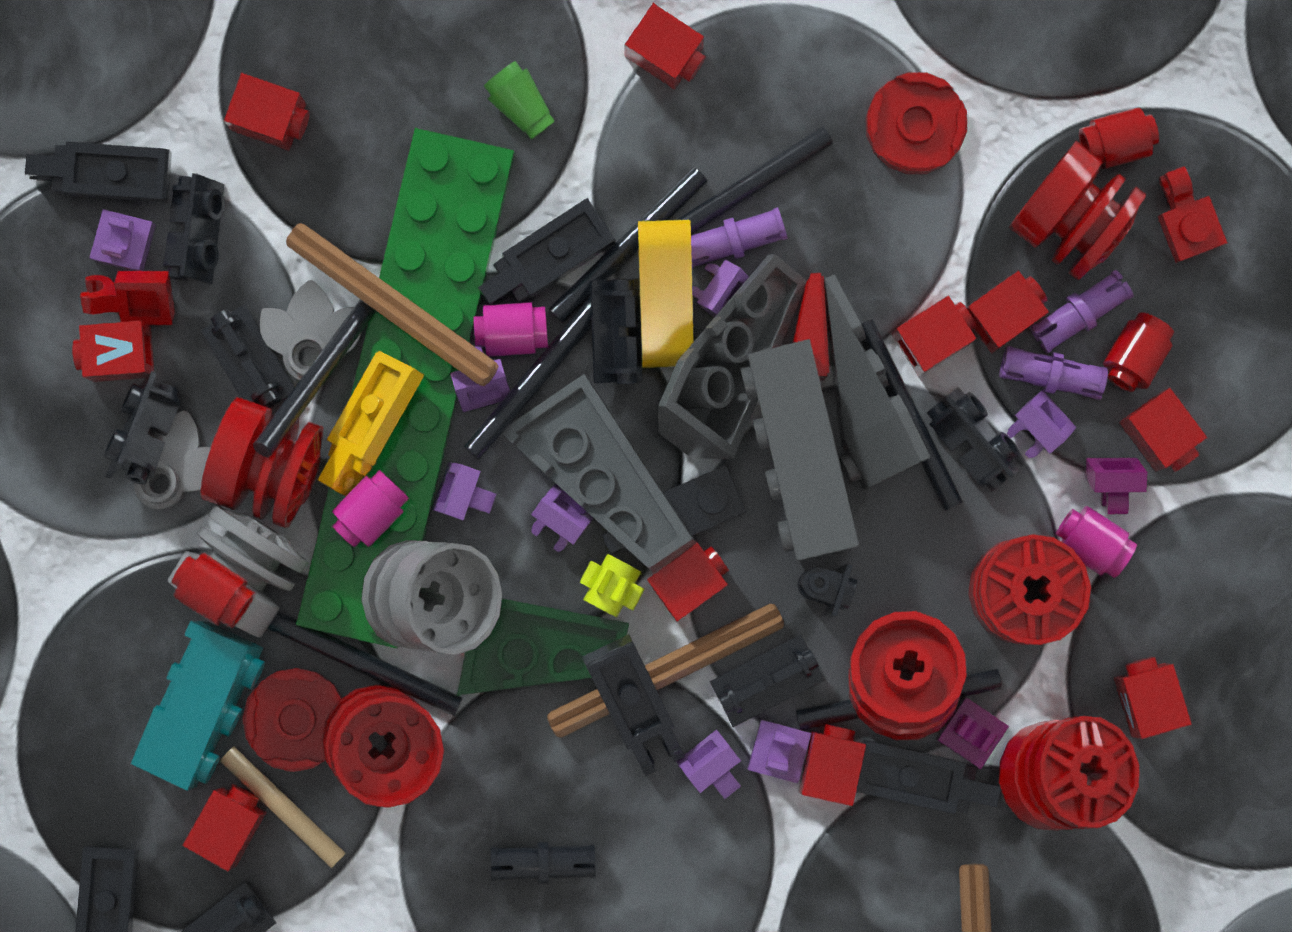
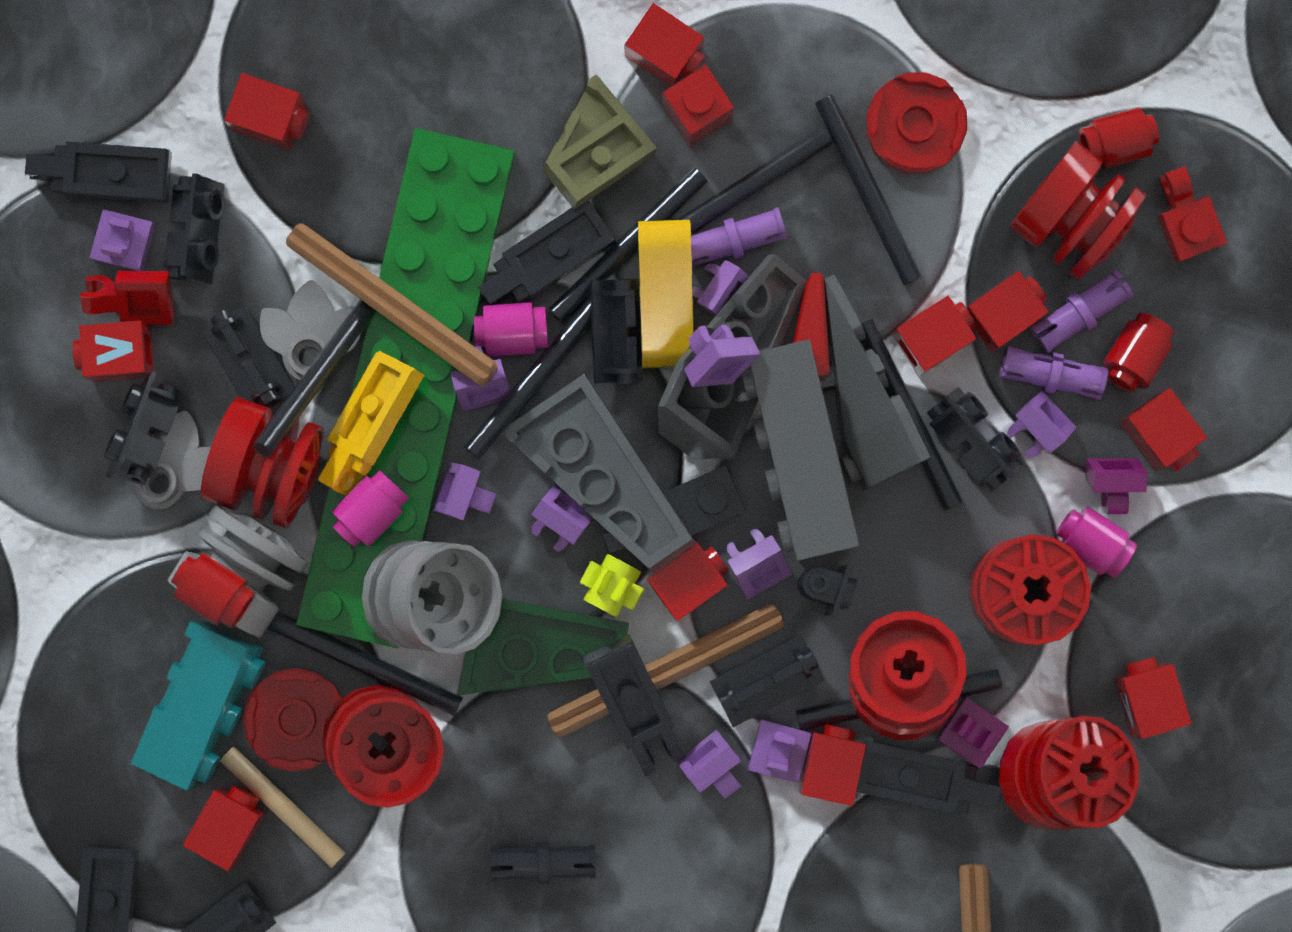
(519, 99): bright green cone -> none
(596, 146): none -> olive wing
(697, 105): none -> red brick
(719, 356): none -> medium lavender tile
(758, 565): none -> medium lavender tile
(868, 190): none -> black bar

